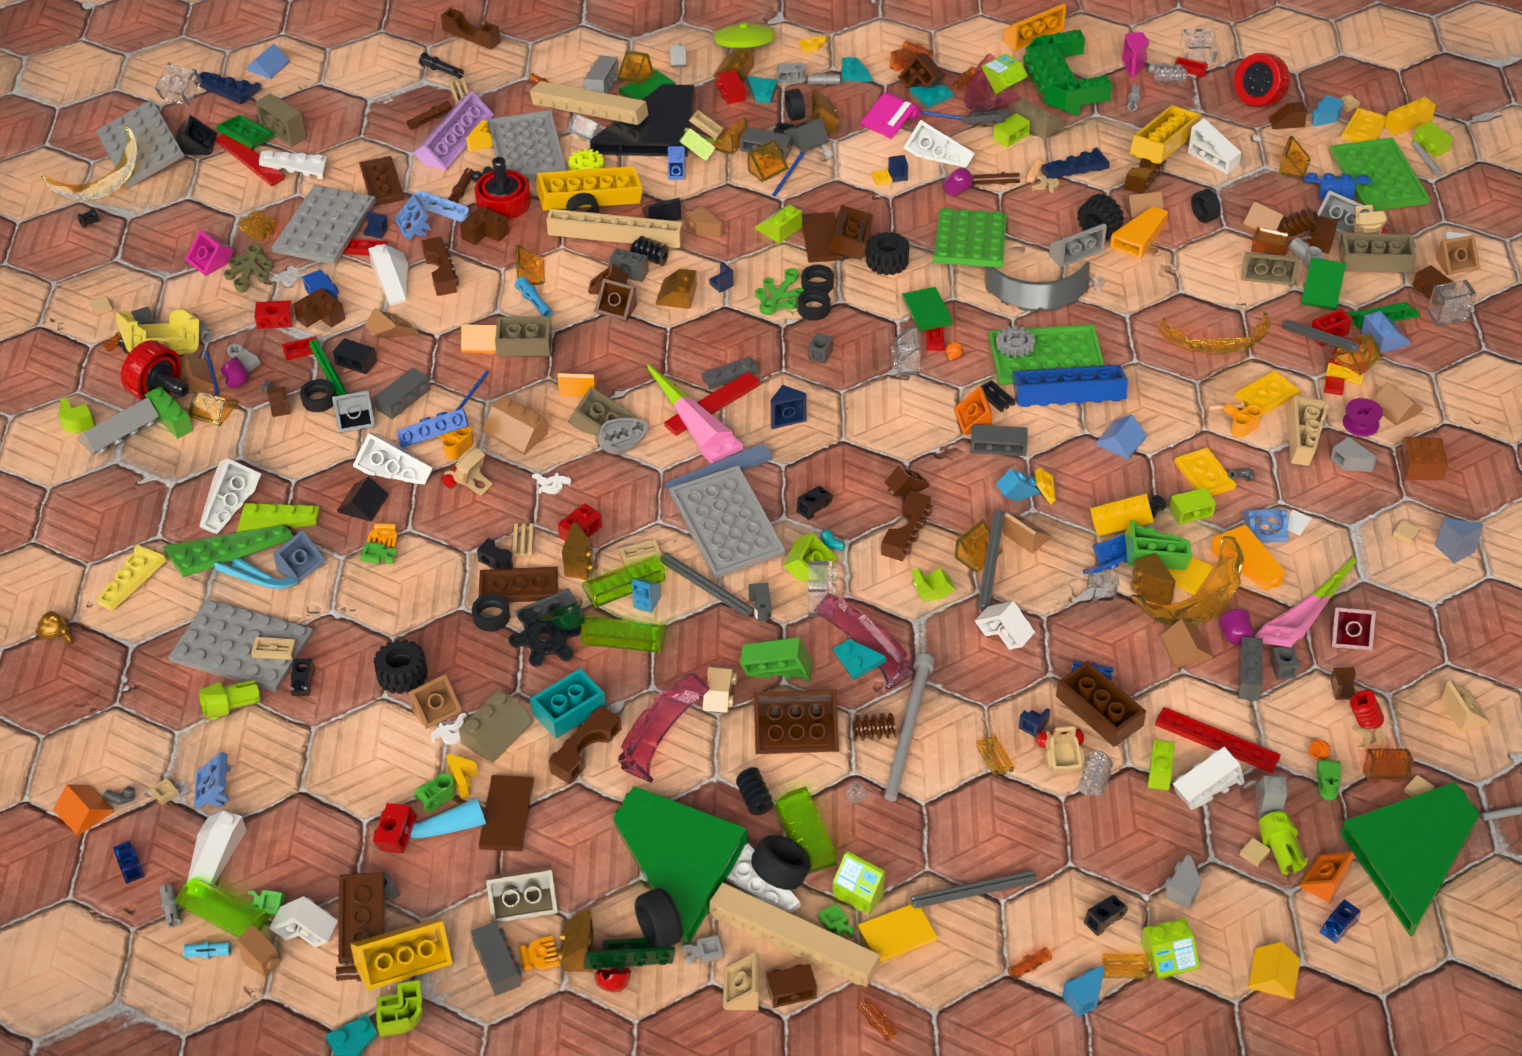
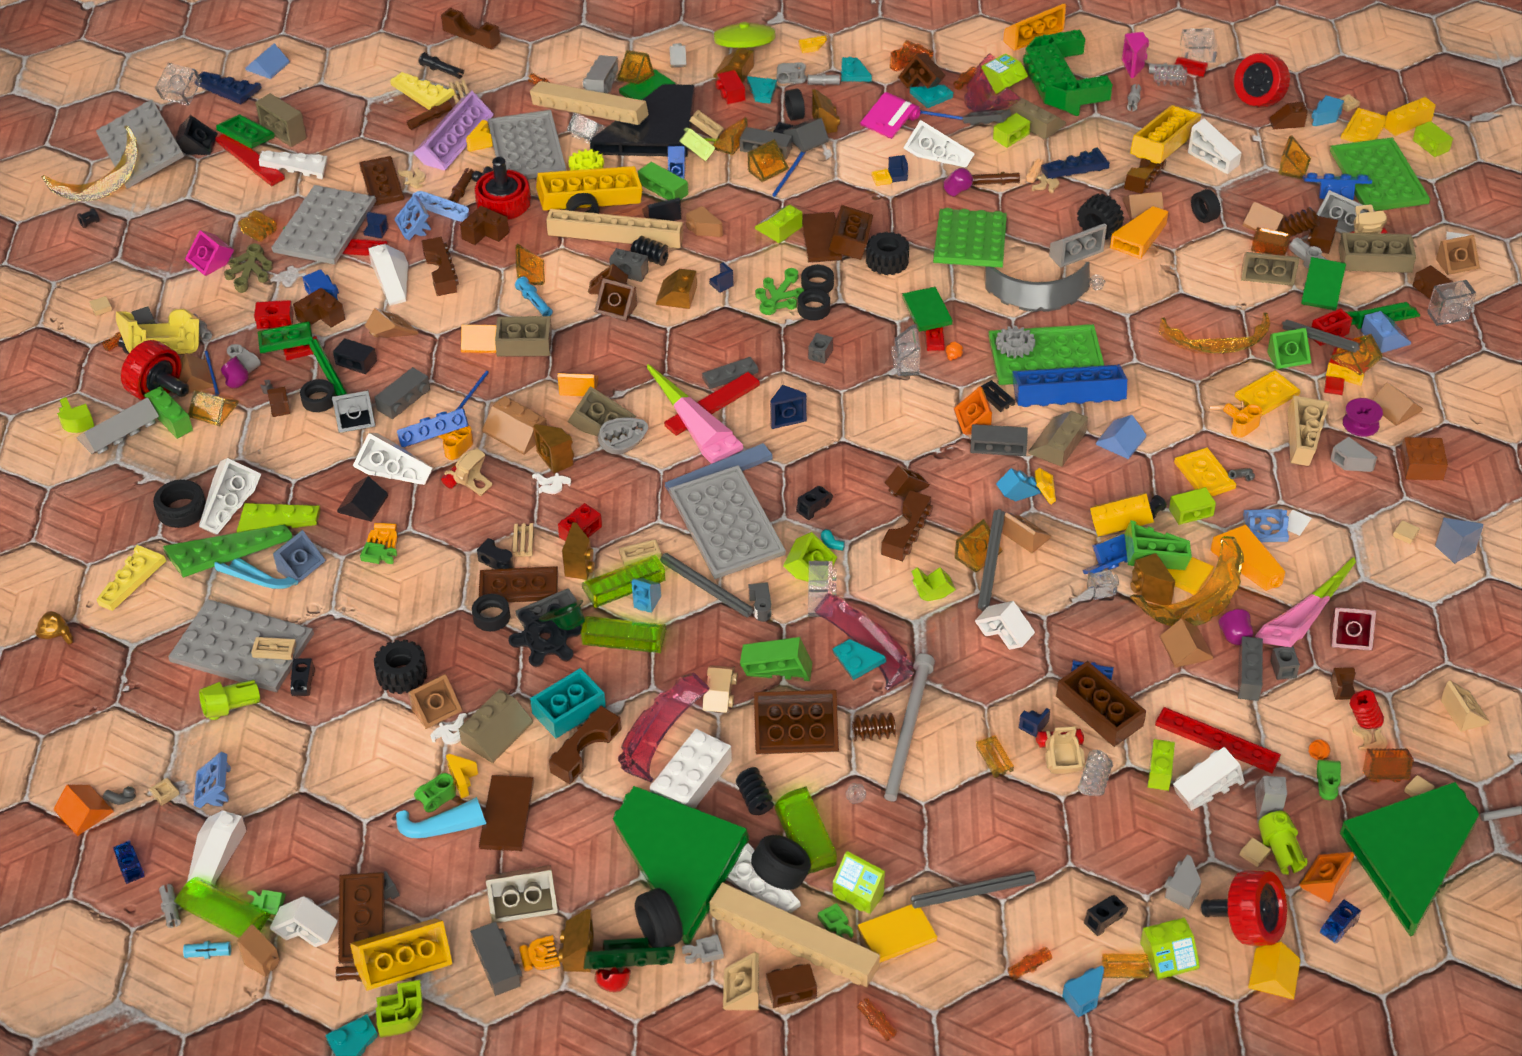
(175, 491): none -> black tyre
(284, 337): none -> green tile
(396, 839): red brick -> none
(413, 181): none -> tan piece
(421, 91): none -> light yellow wing
(554, 447): none -> pearl gold slope
(662, 182): none -> bright green brick
(693, 769): none -> white brick
(1060, 438): none -> dark tan slope
(1254, 908): none -> red wheel
(1289, 348): none -> bright green slope
(1426, 158): light grey bar -> none

